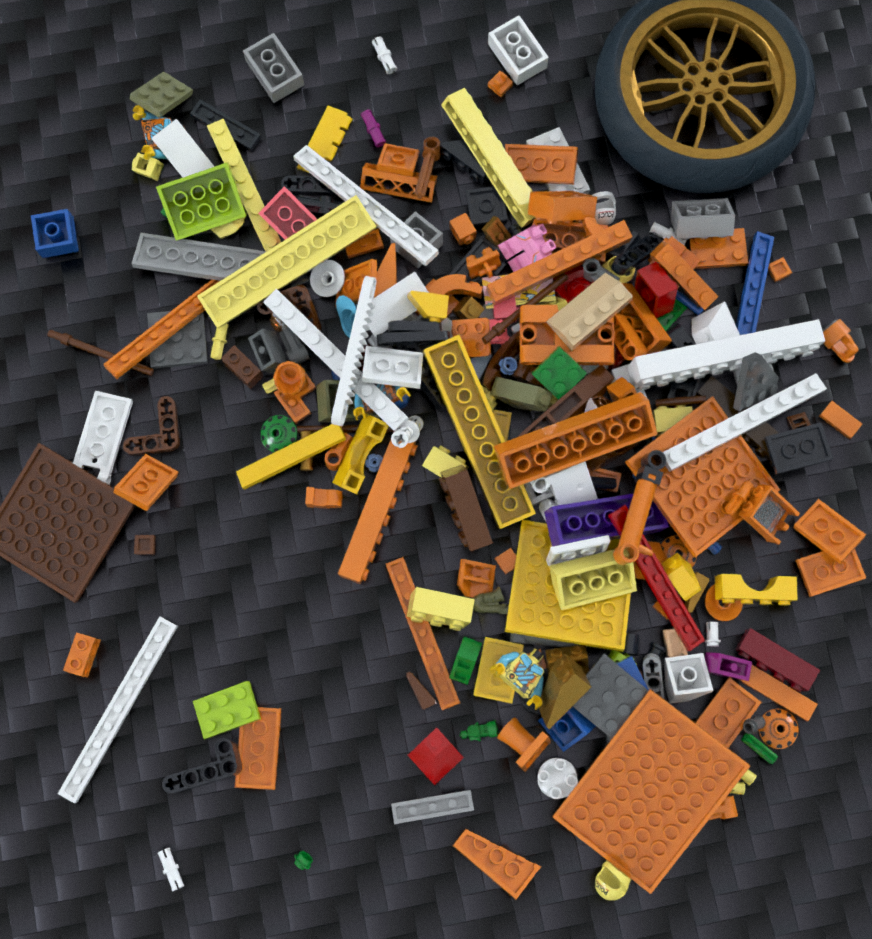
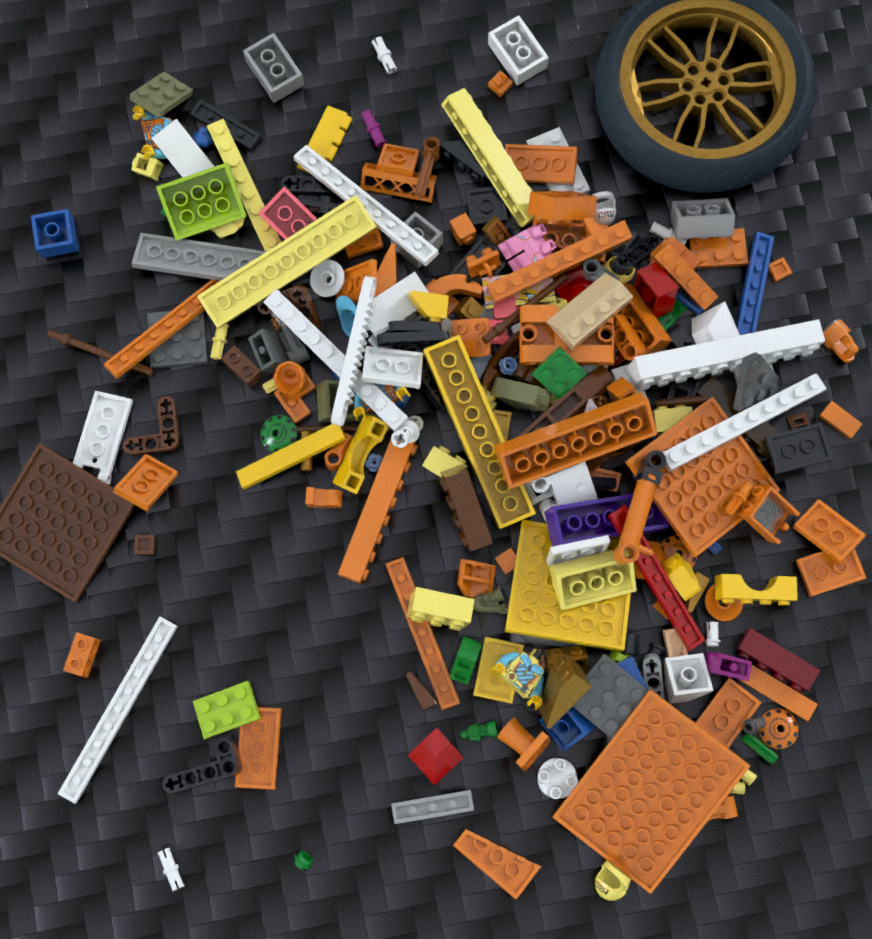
(202, 137): none -> blue piece

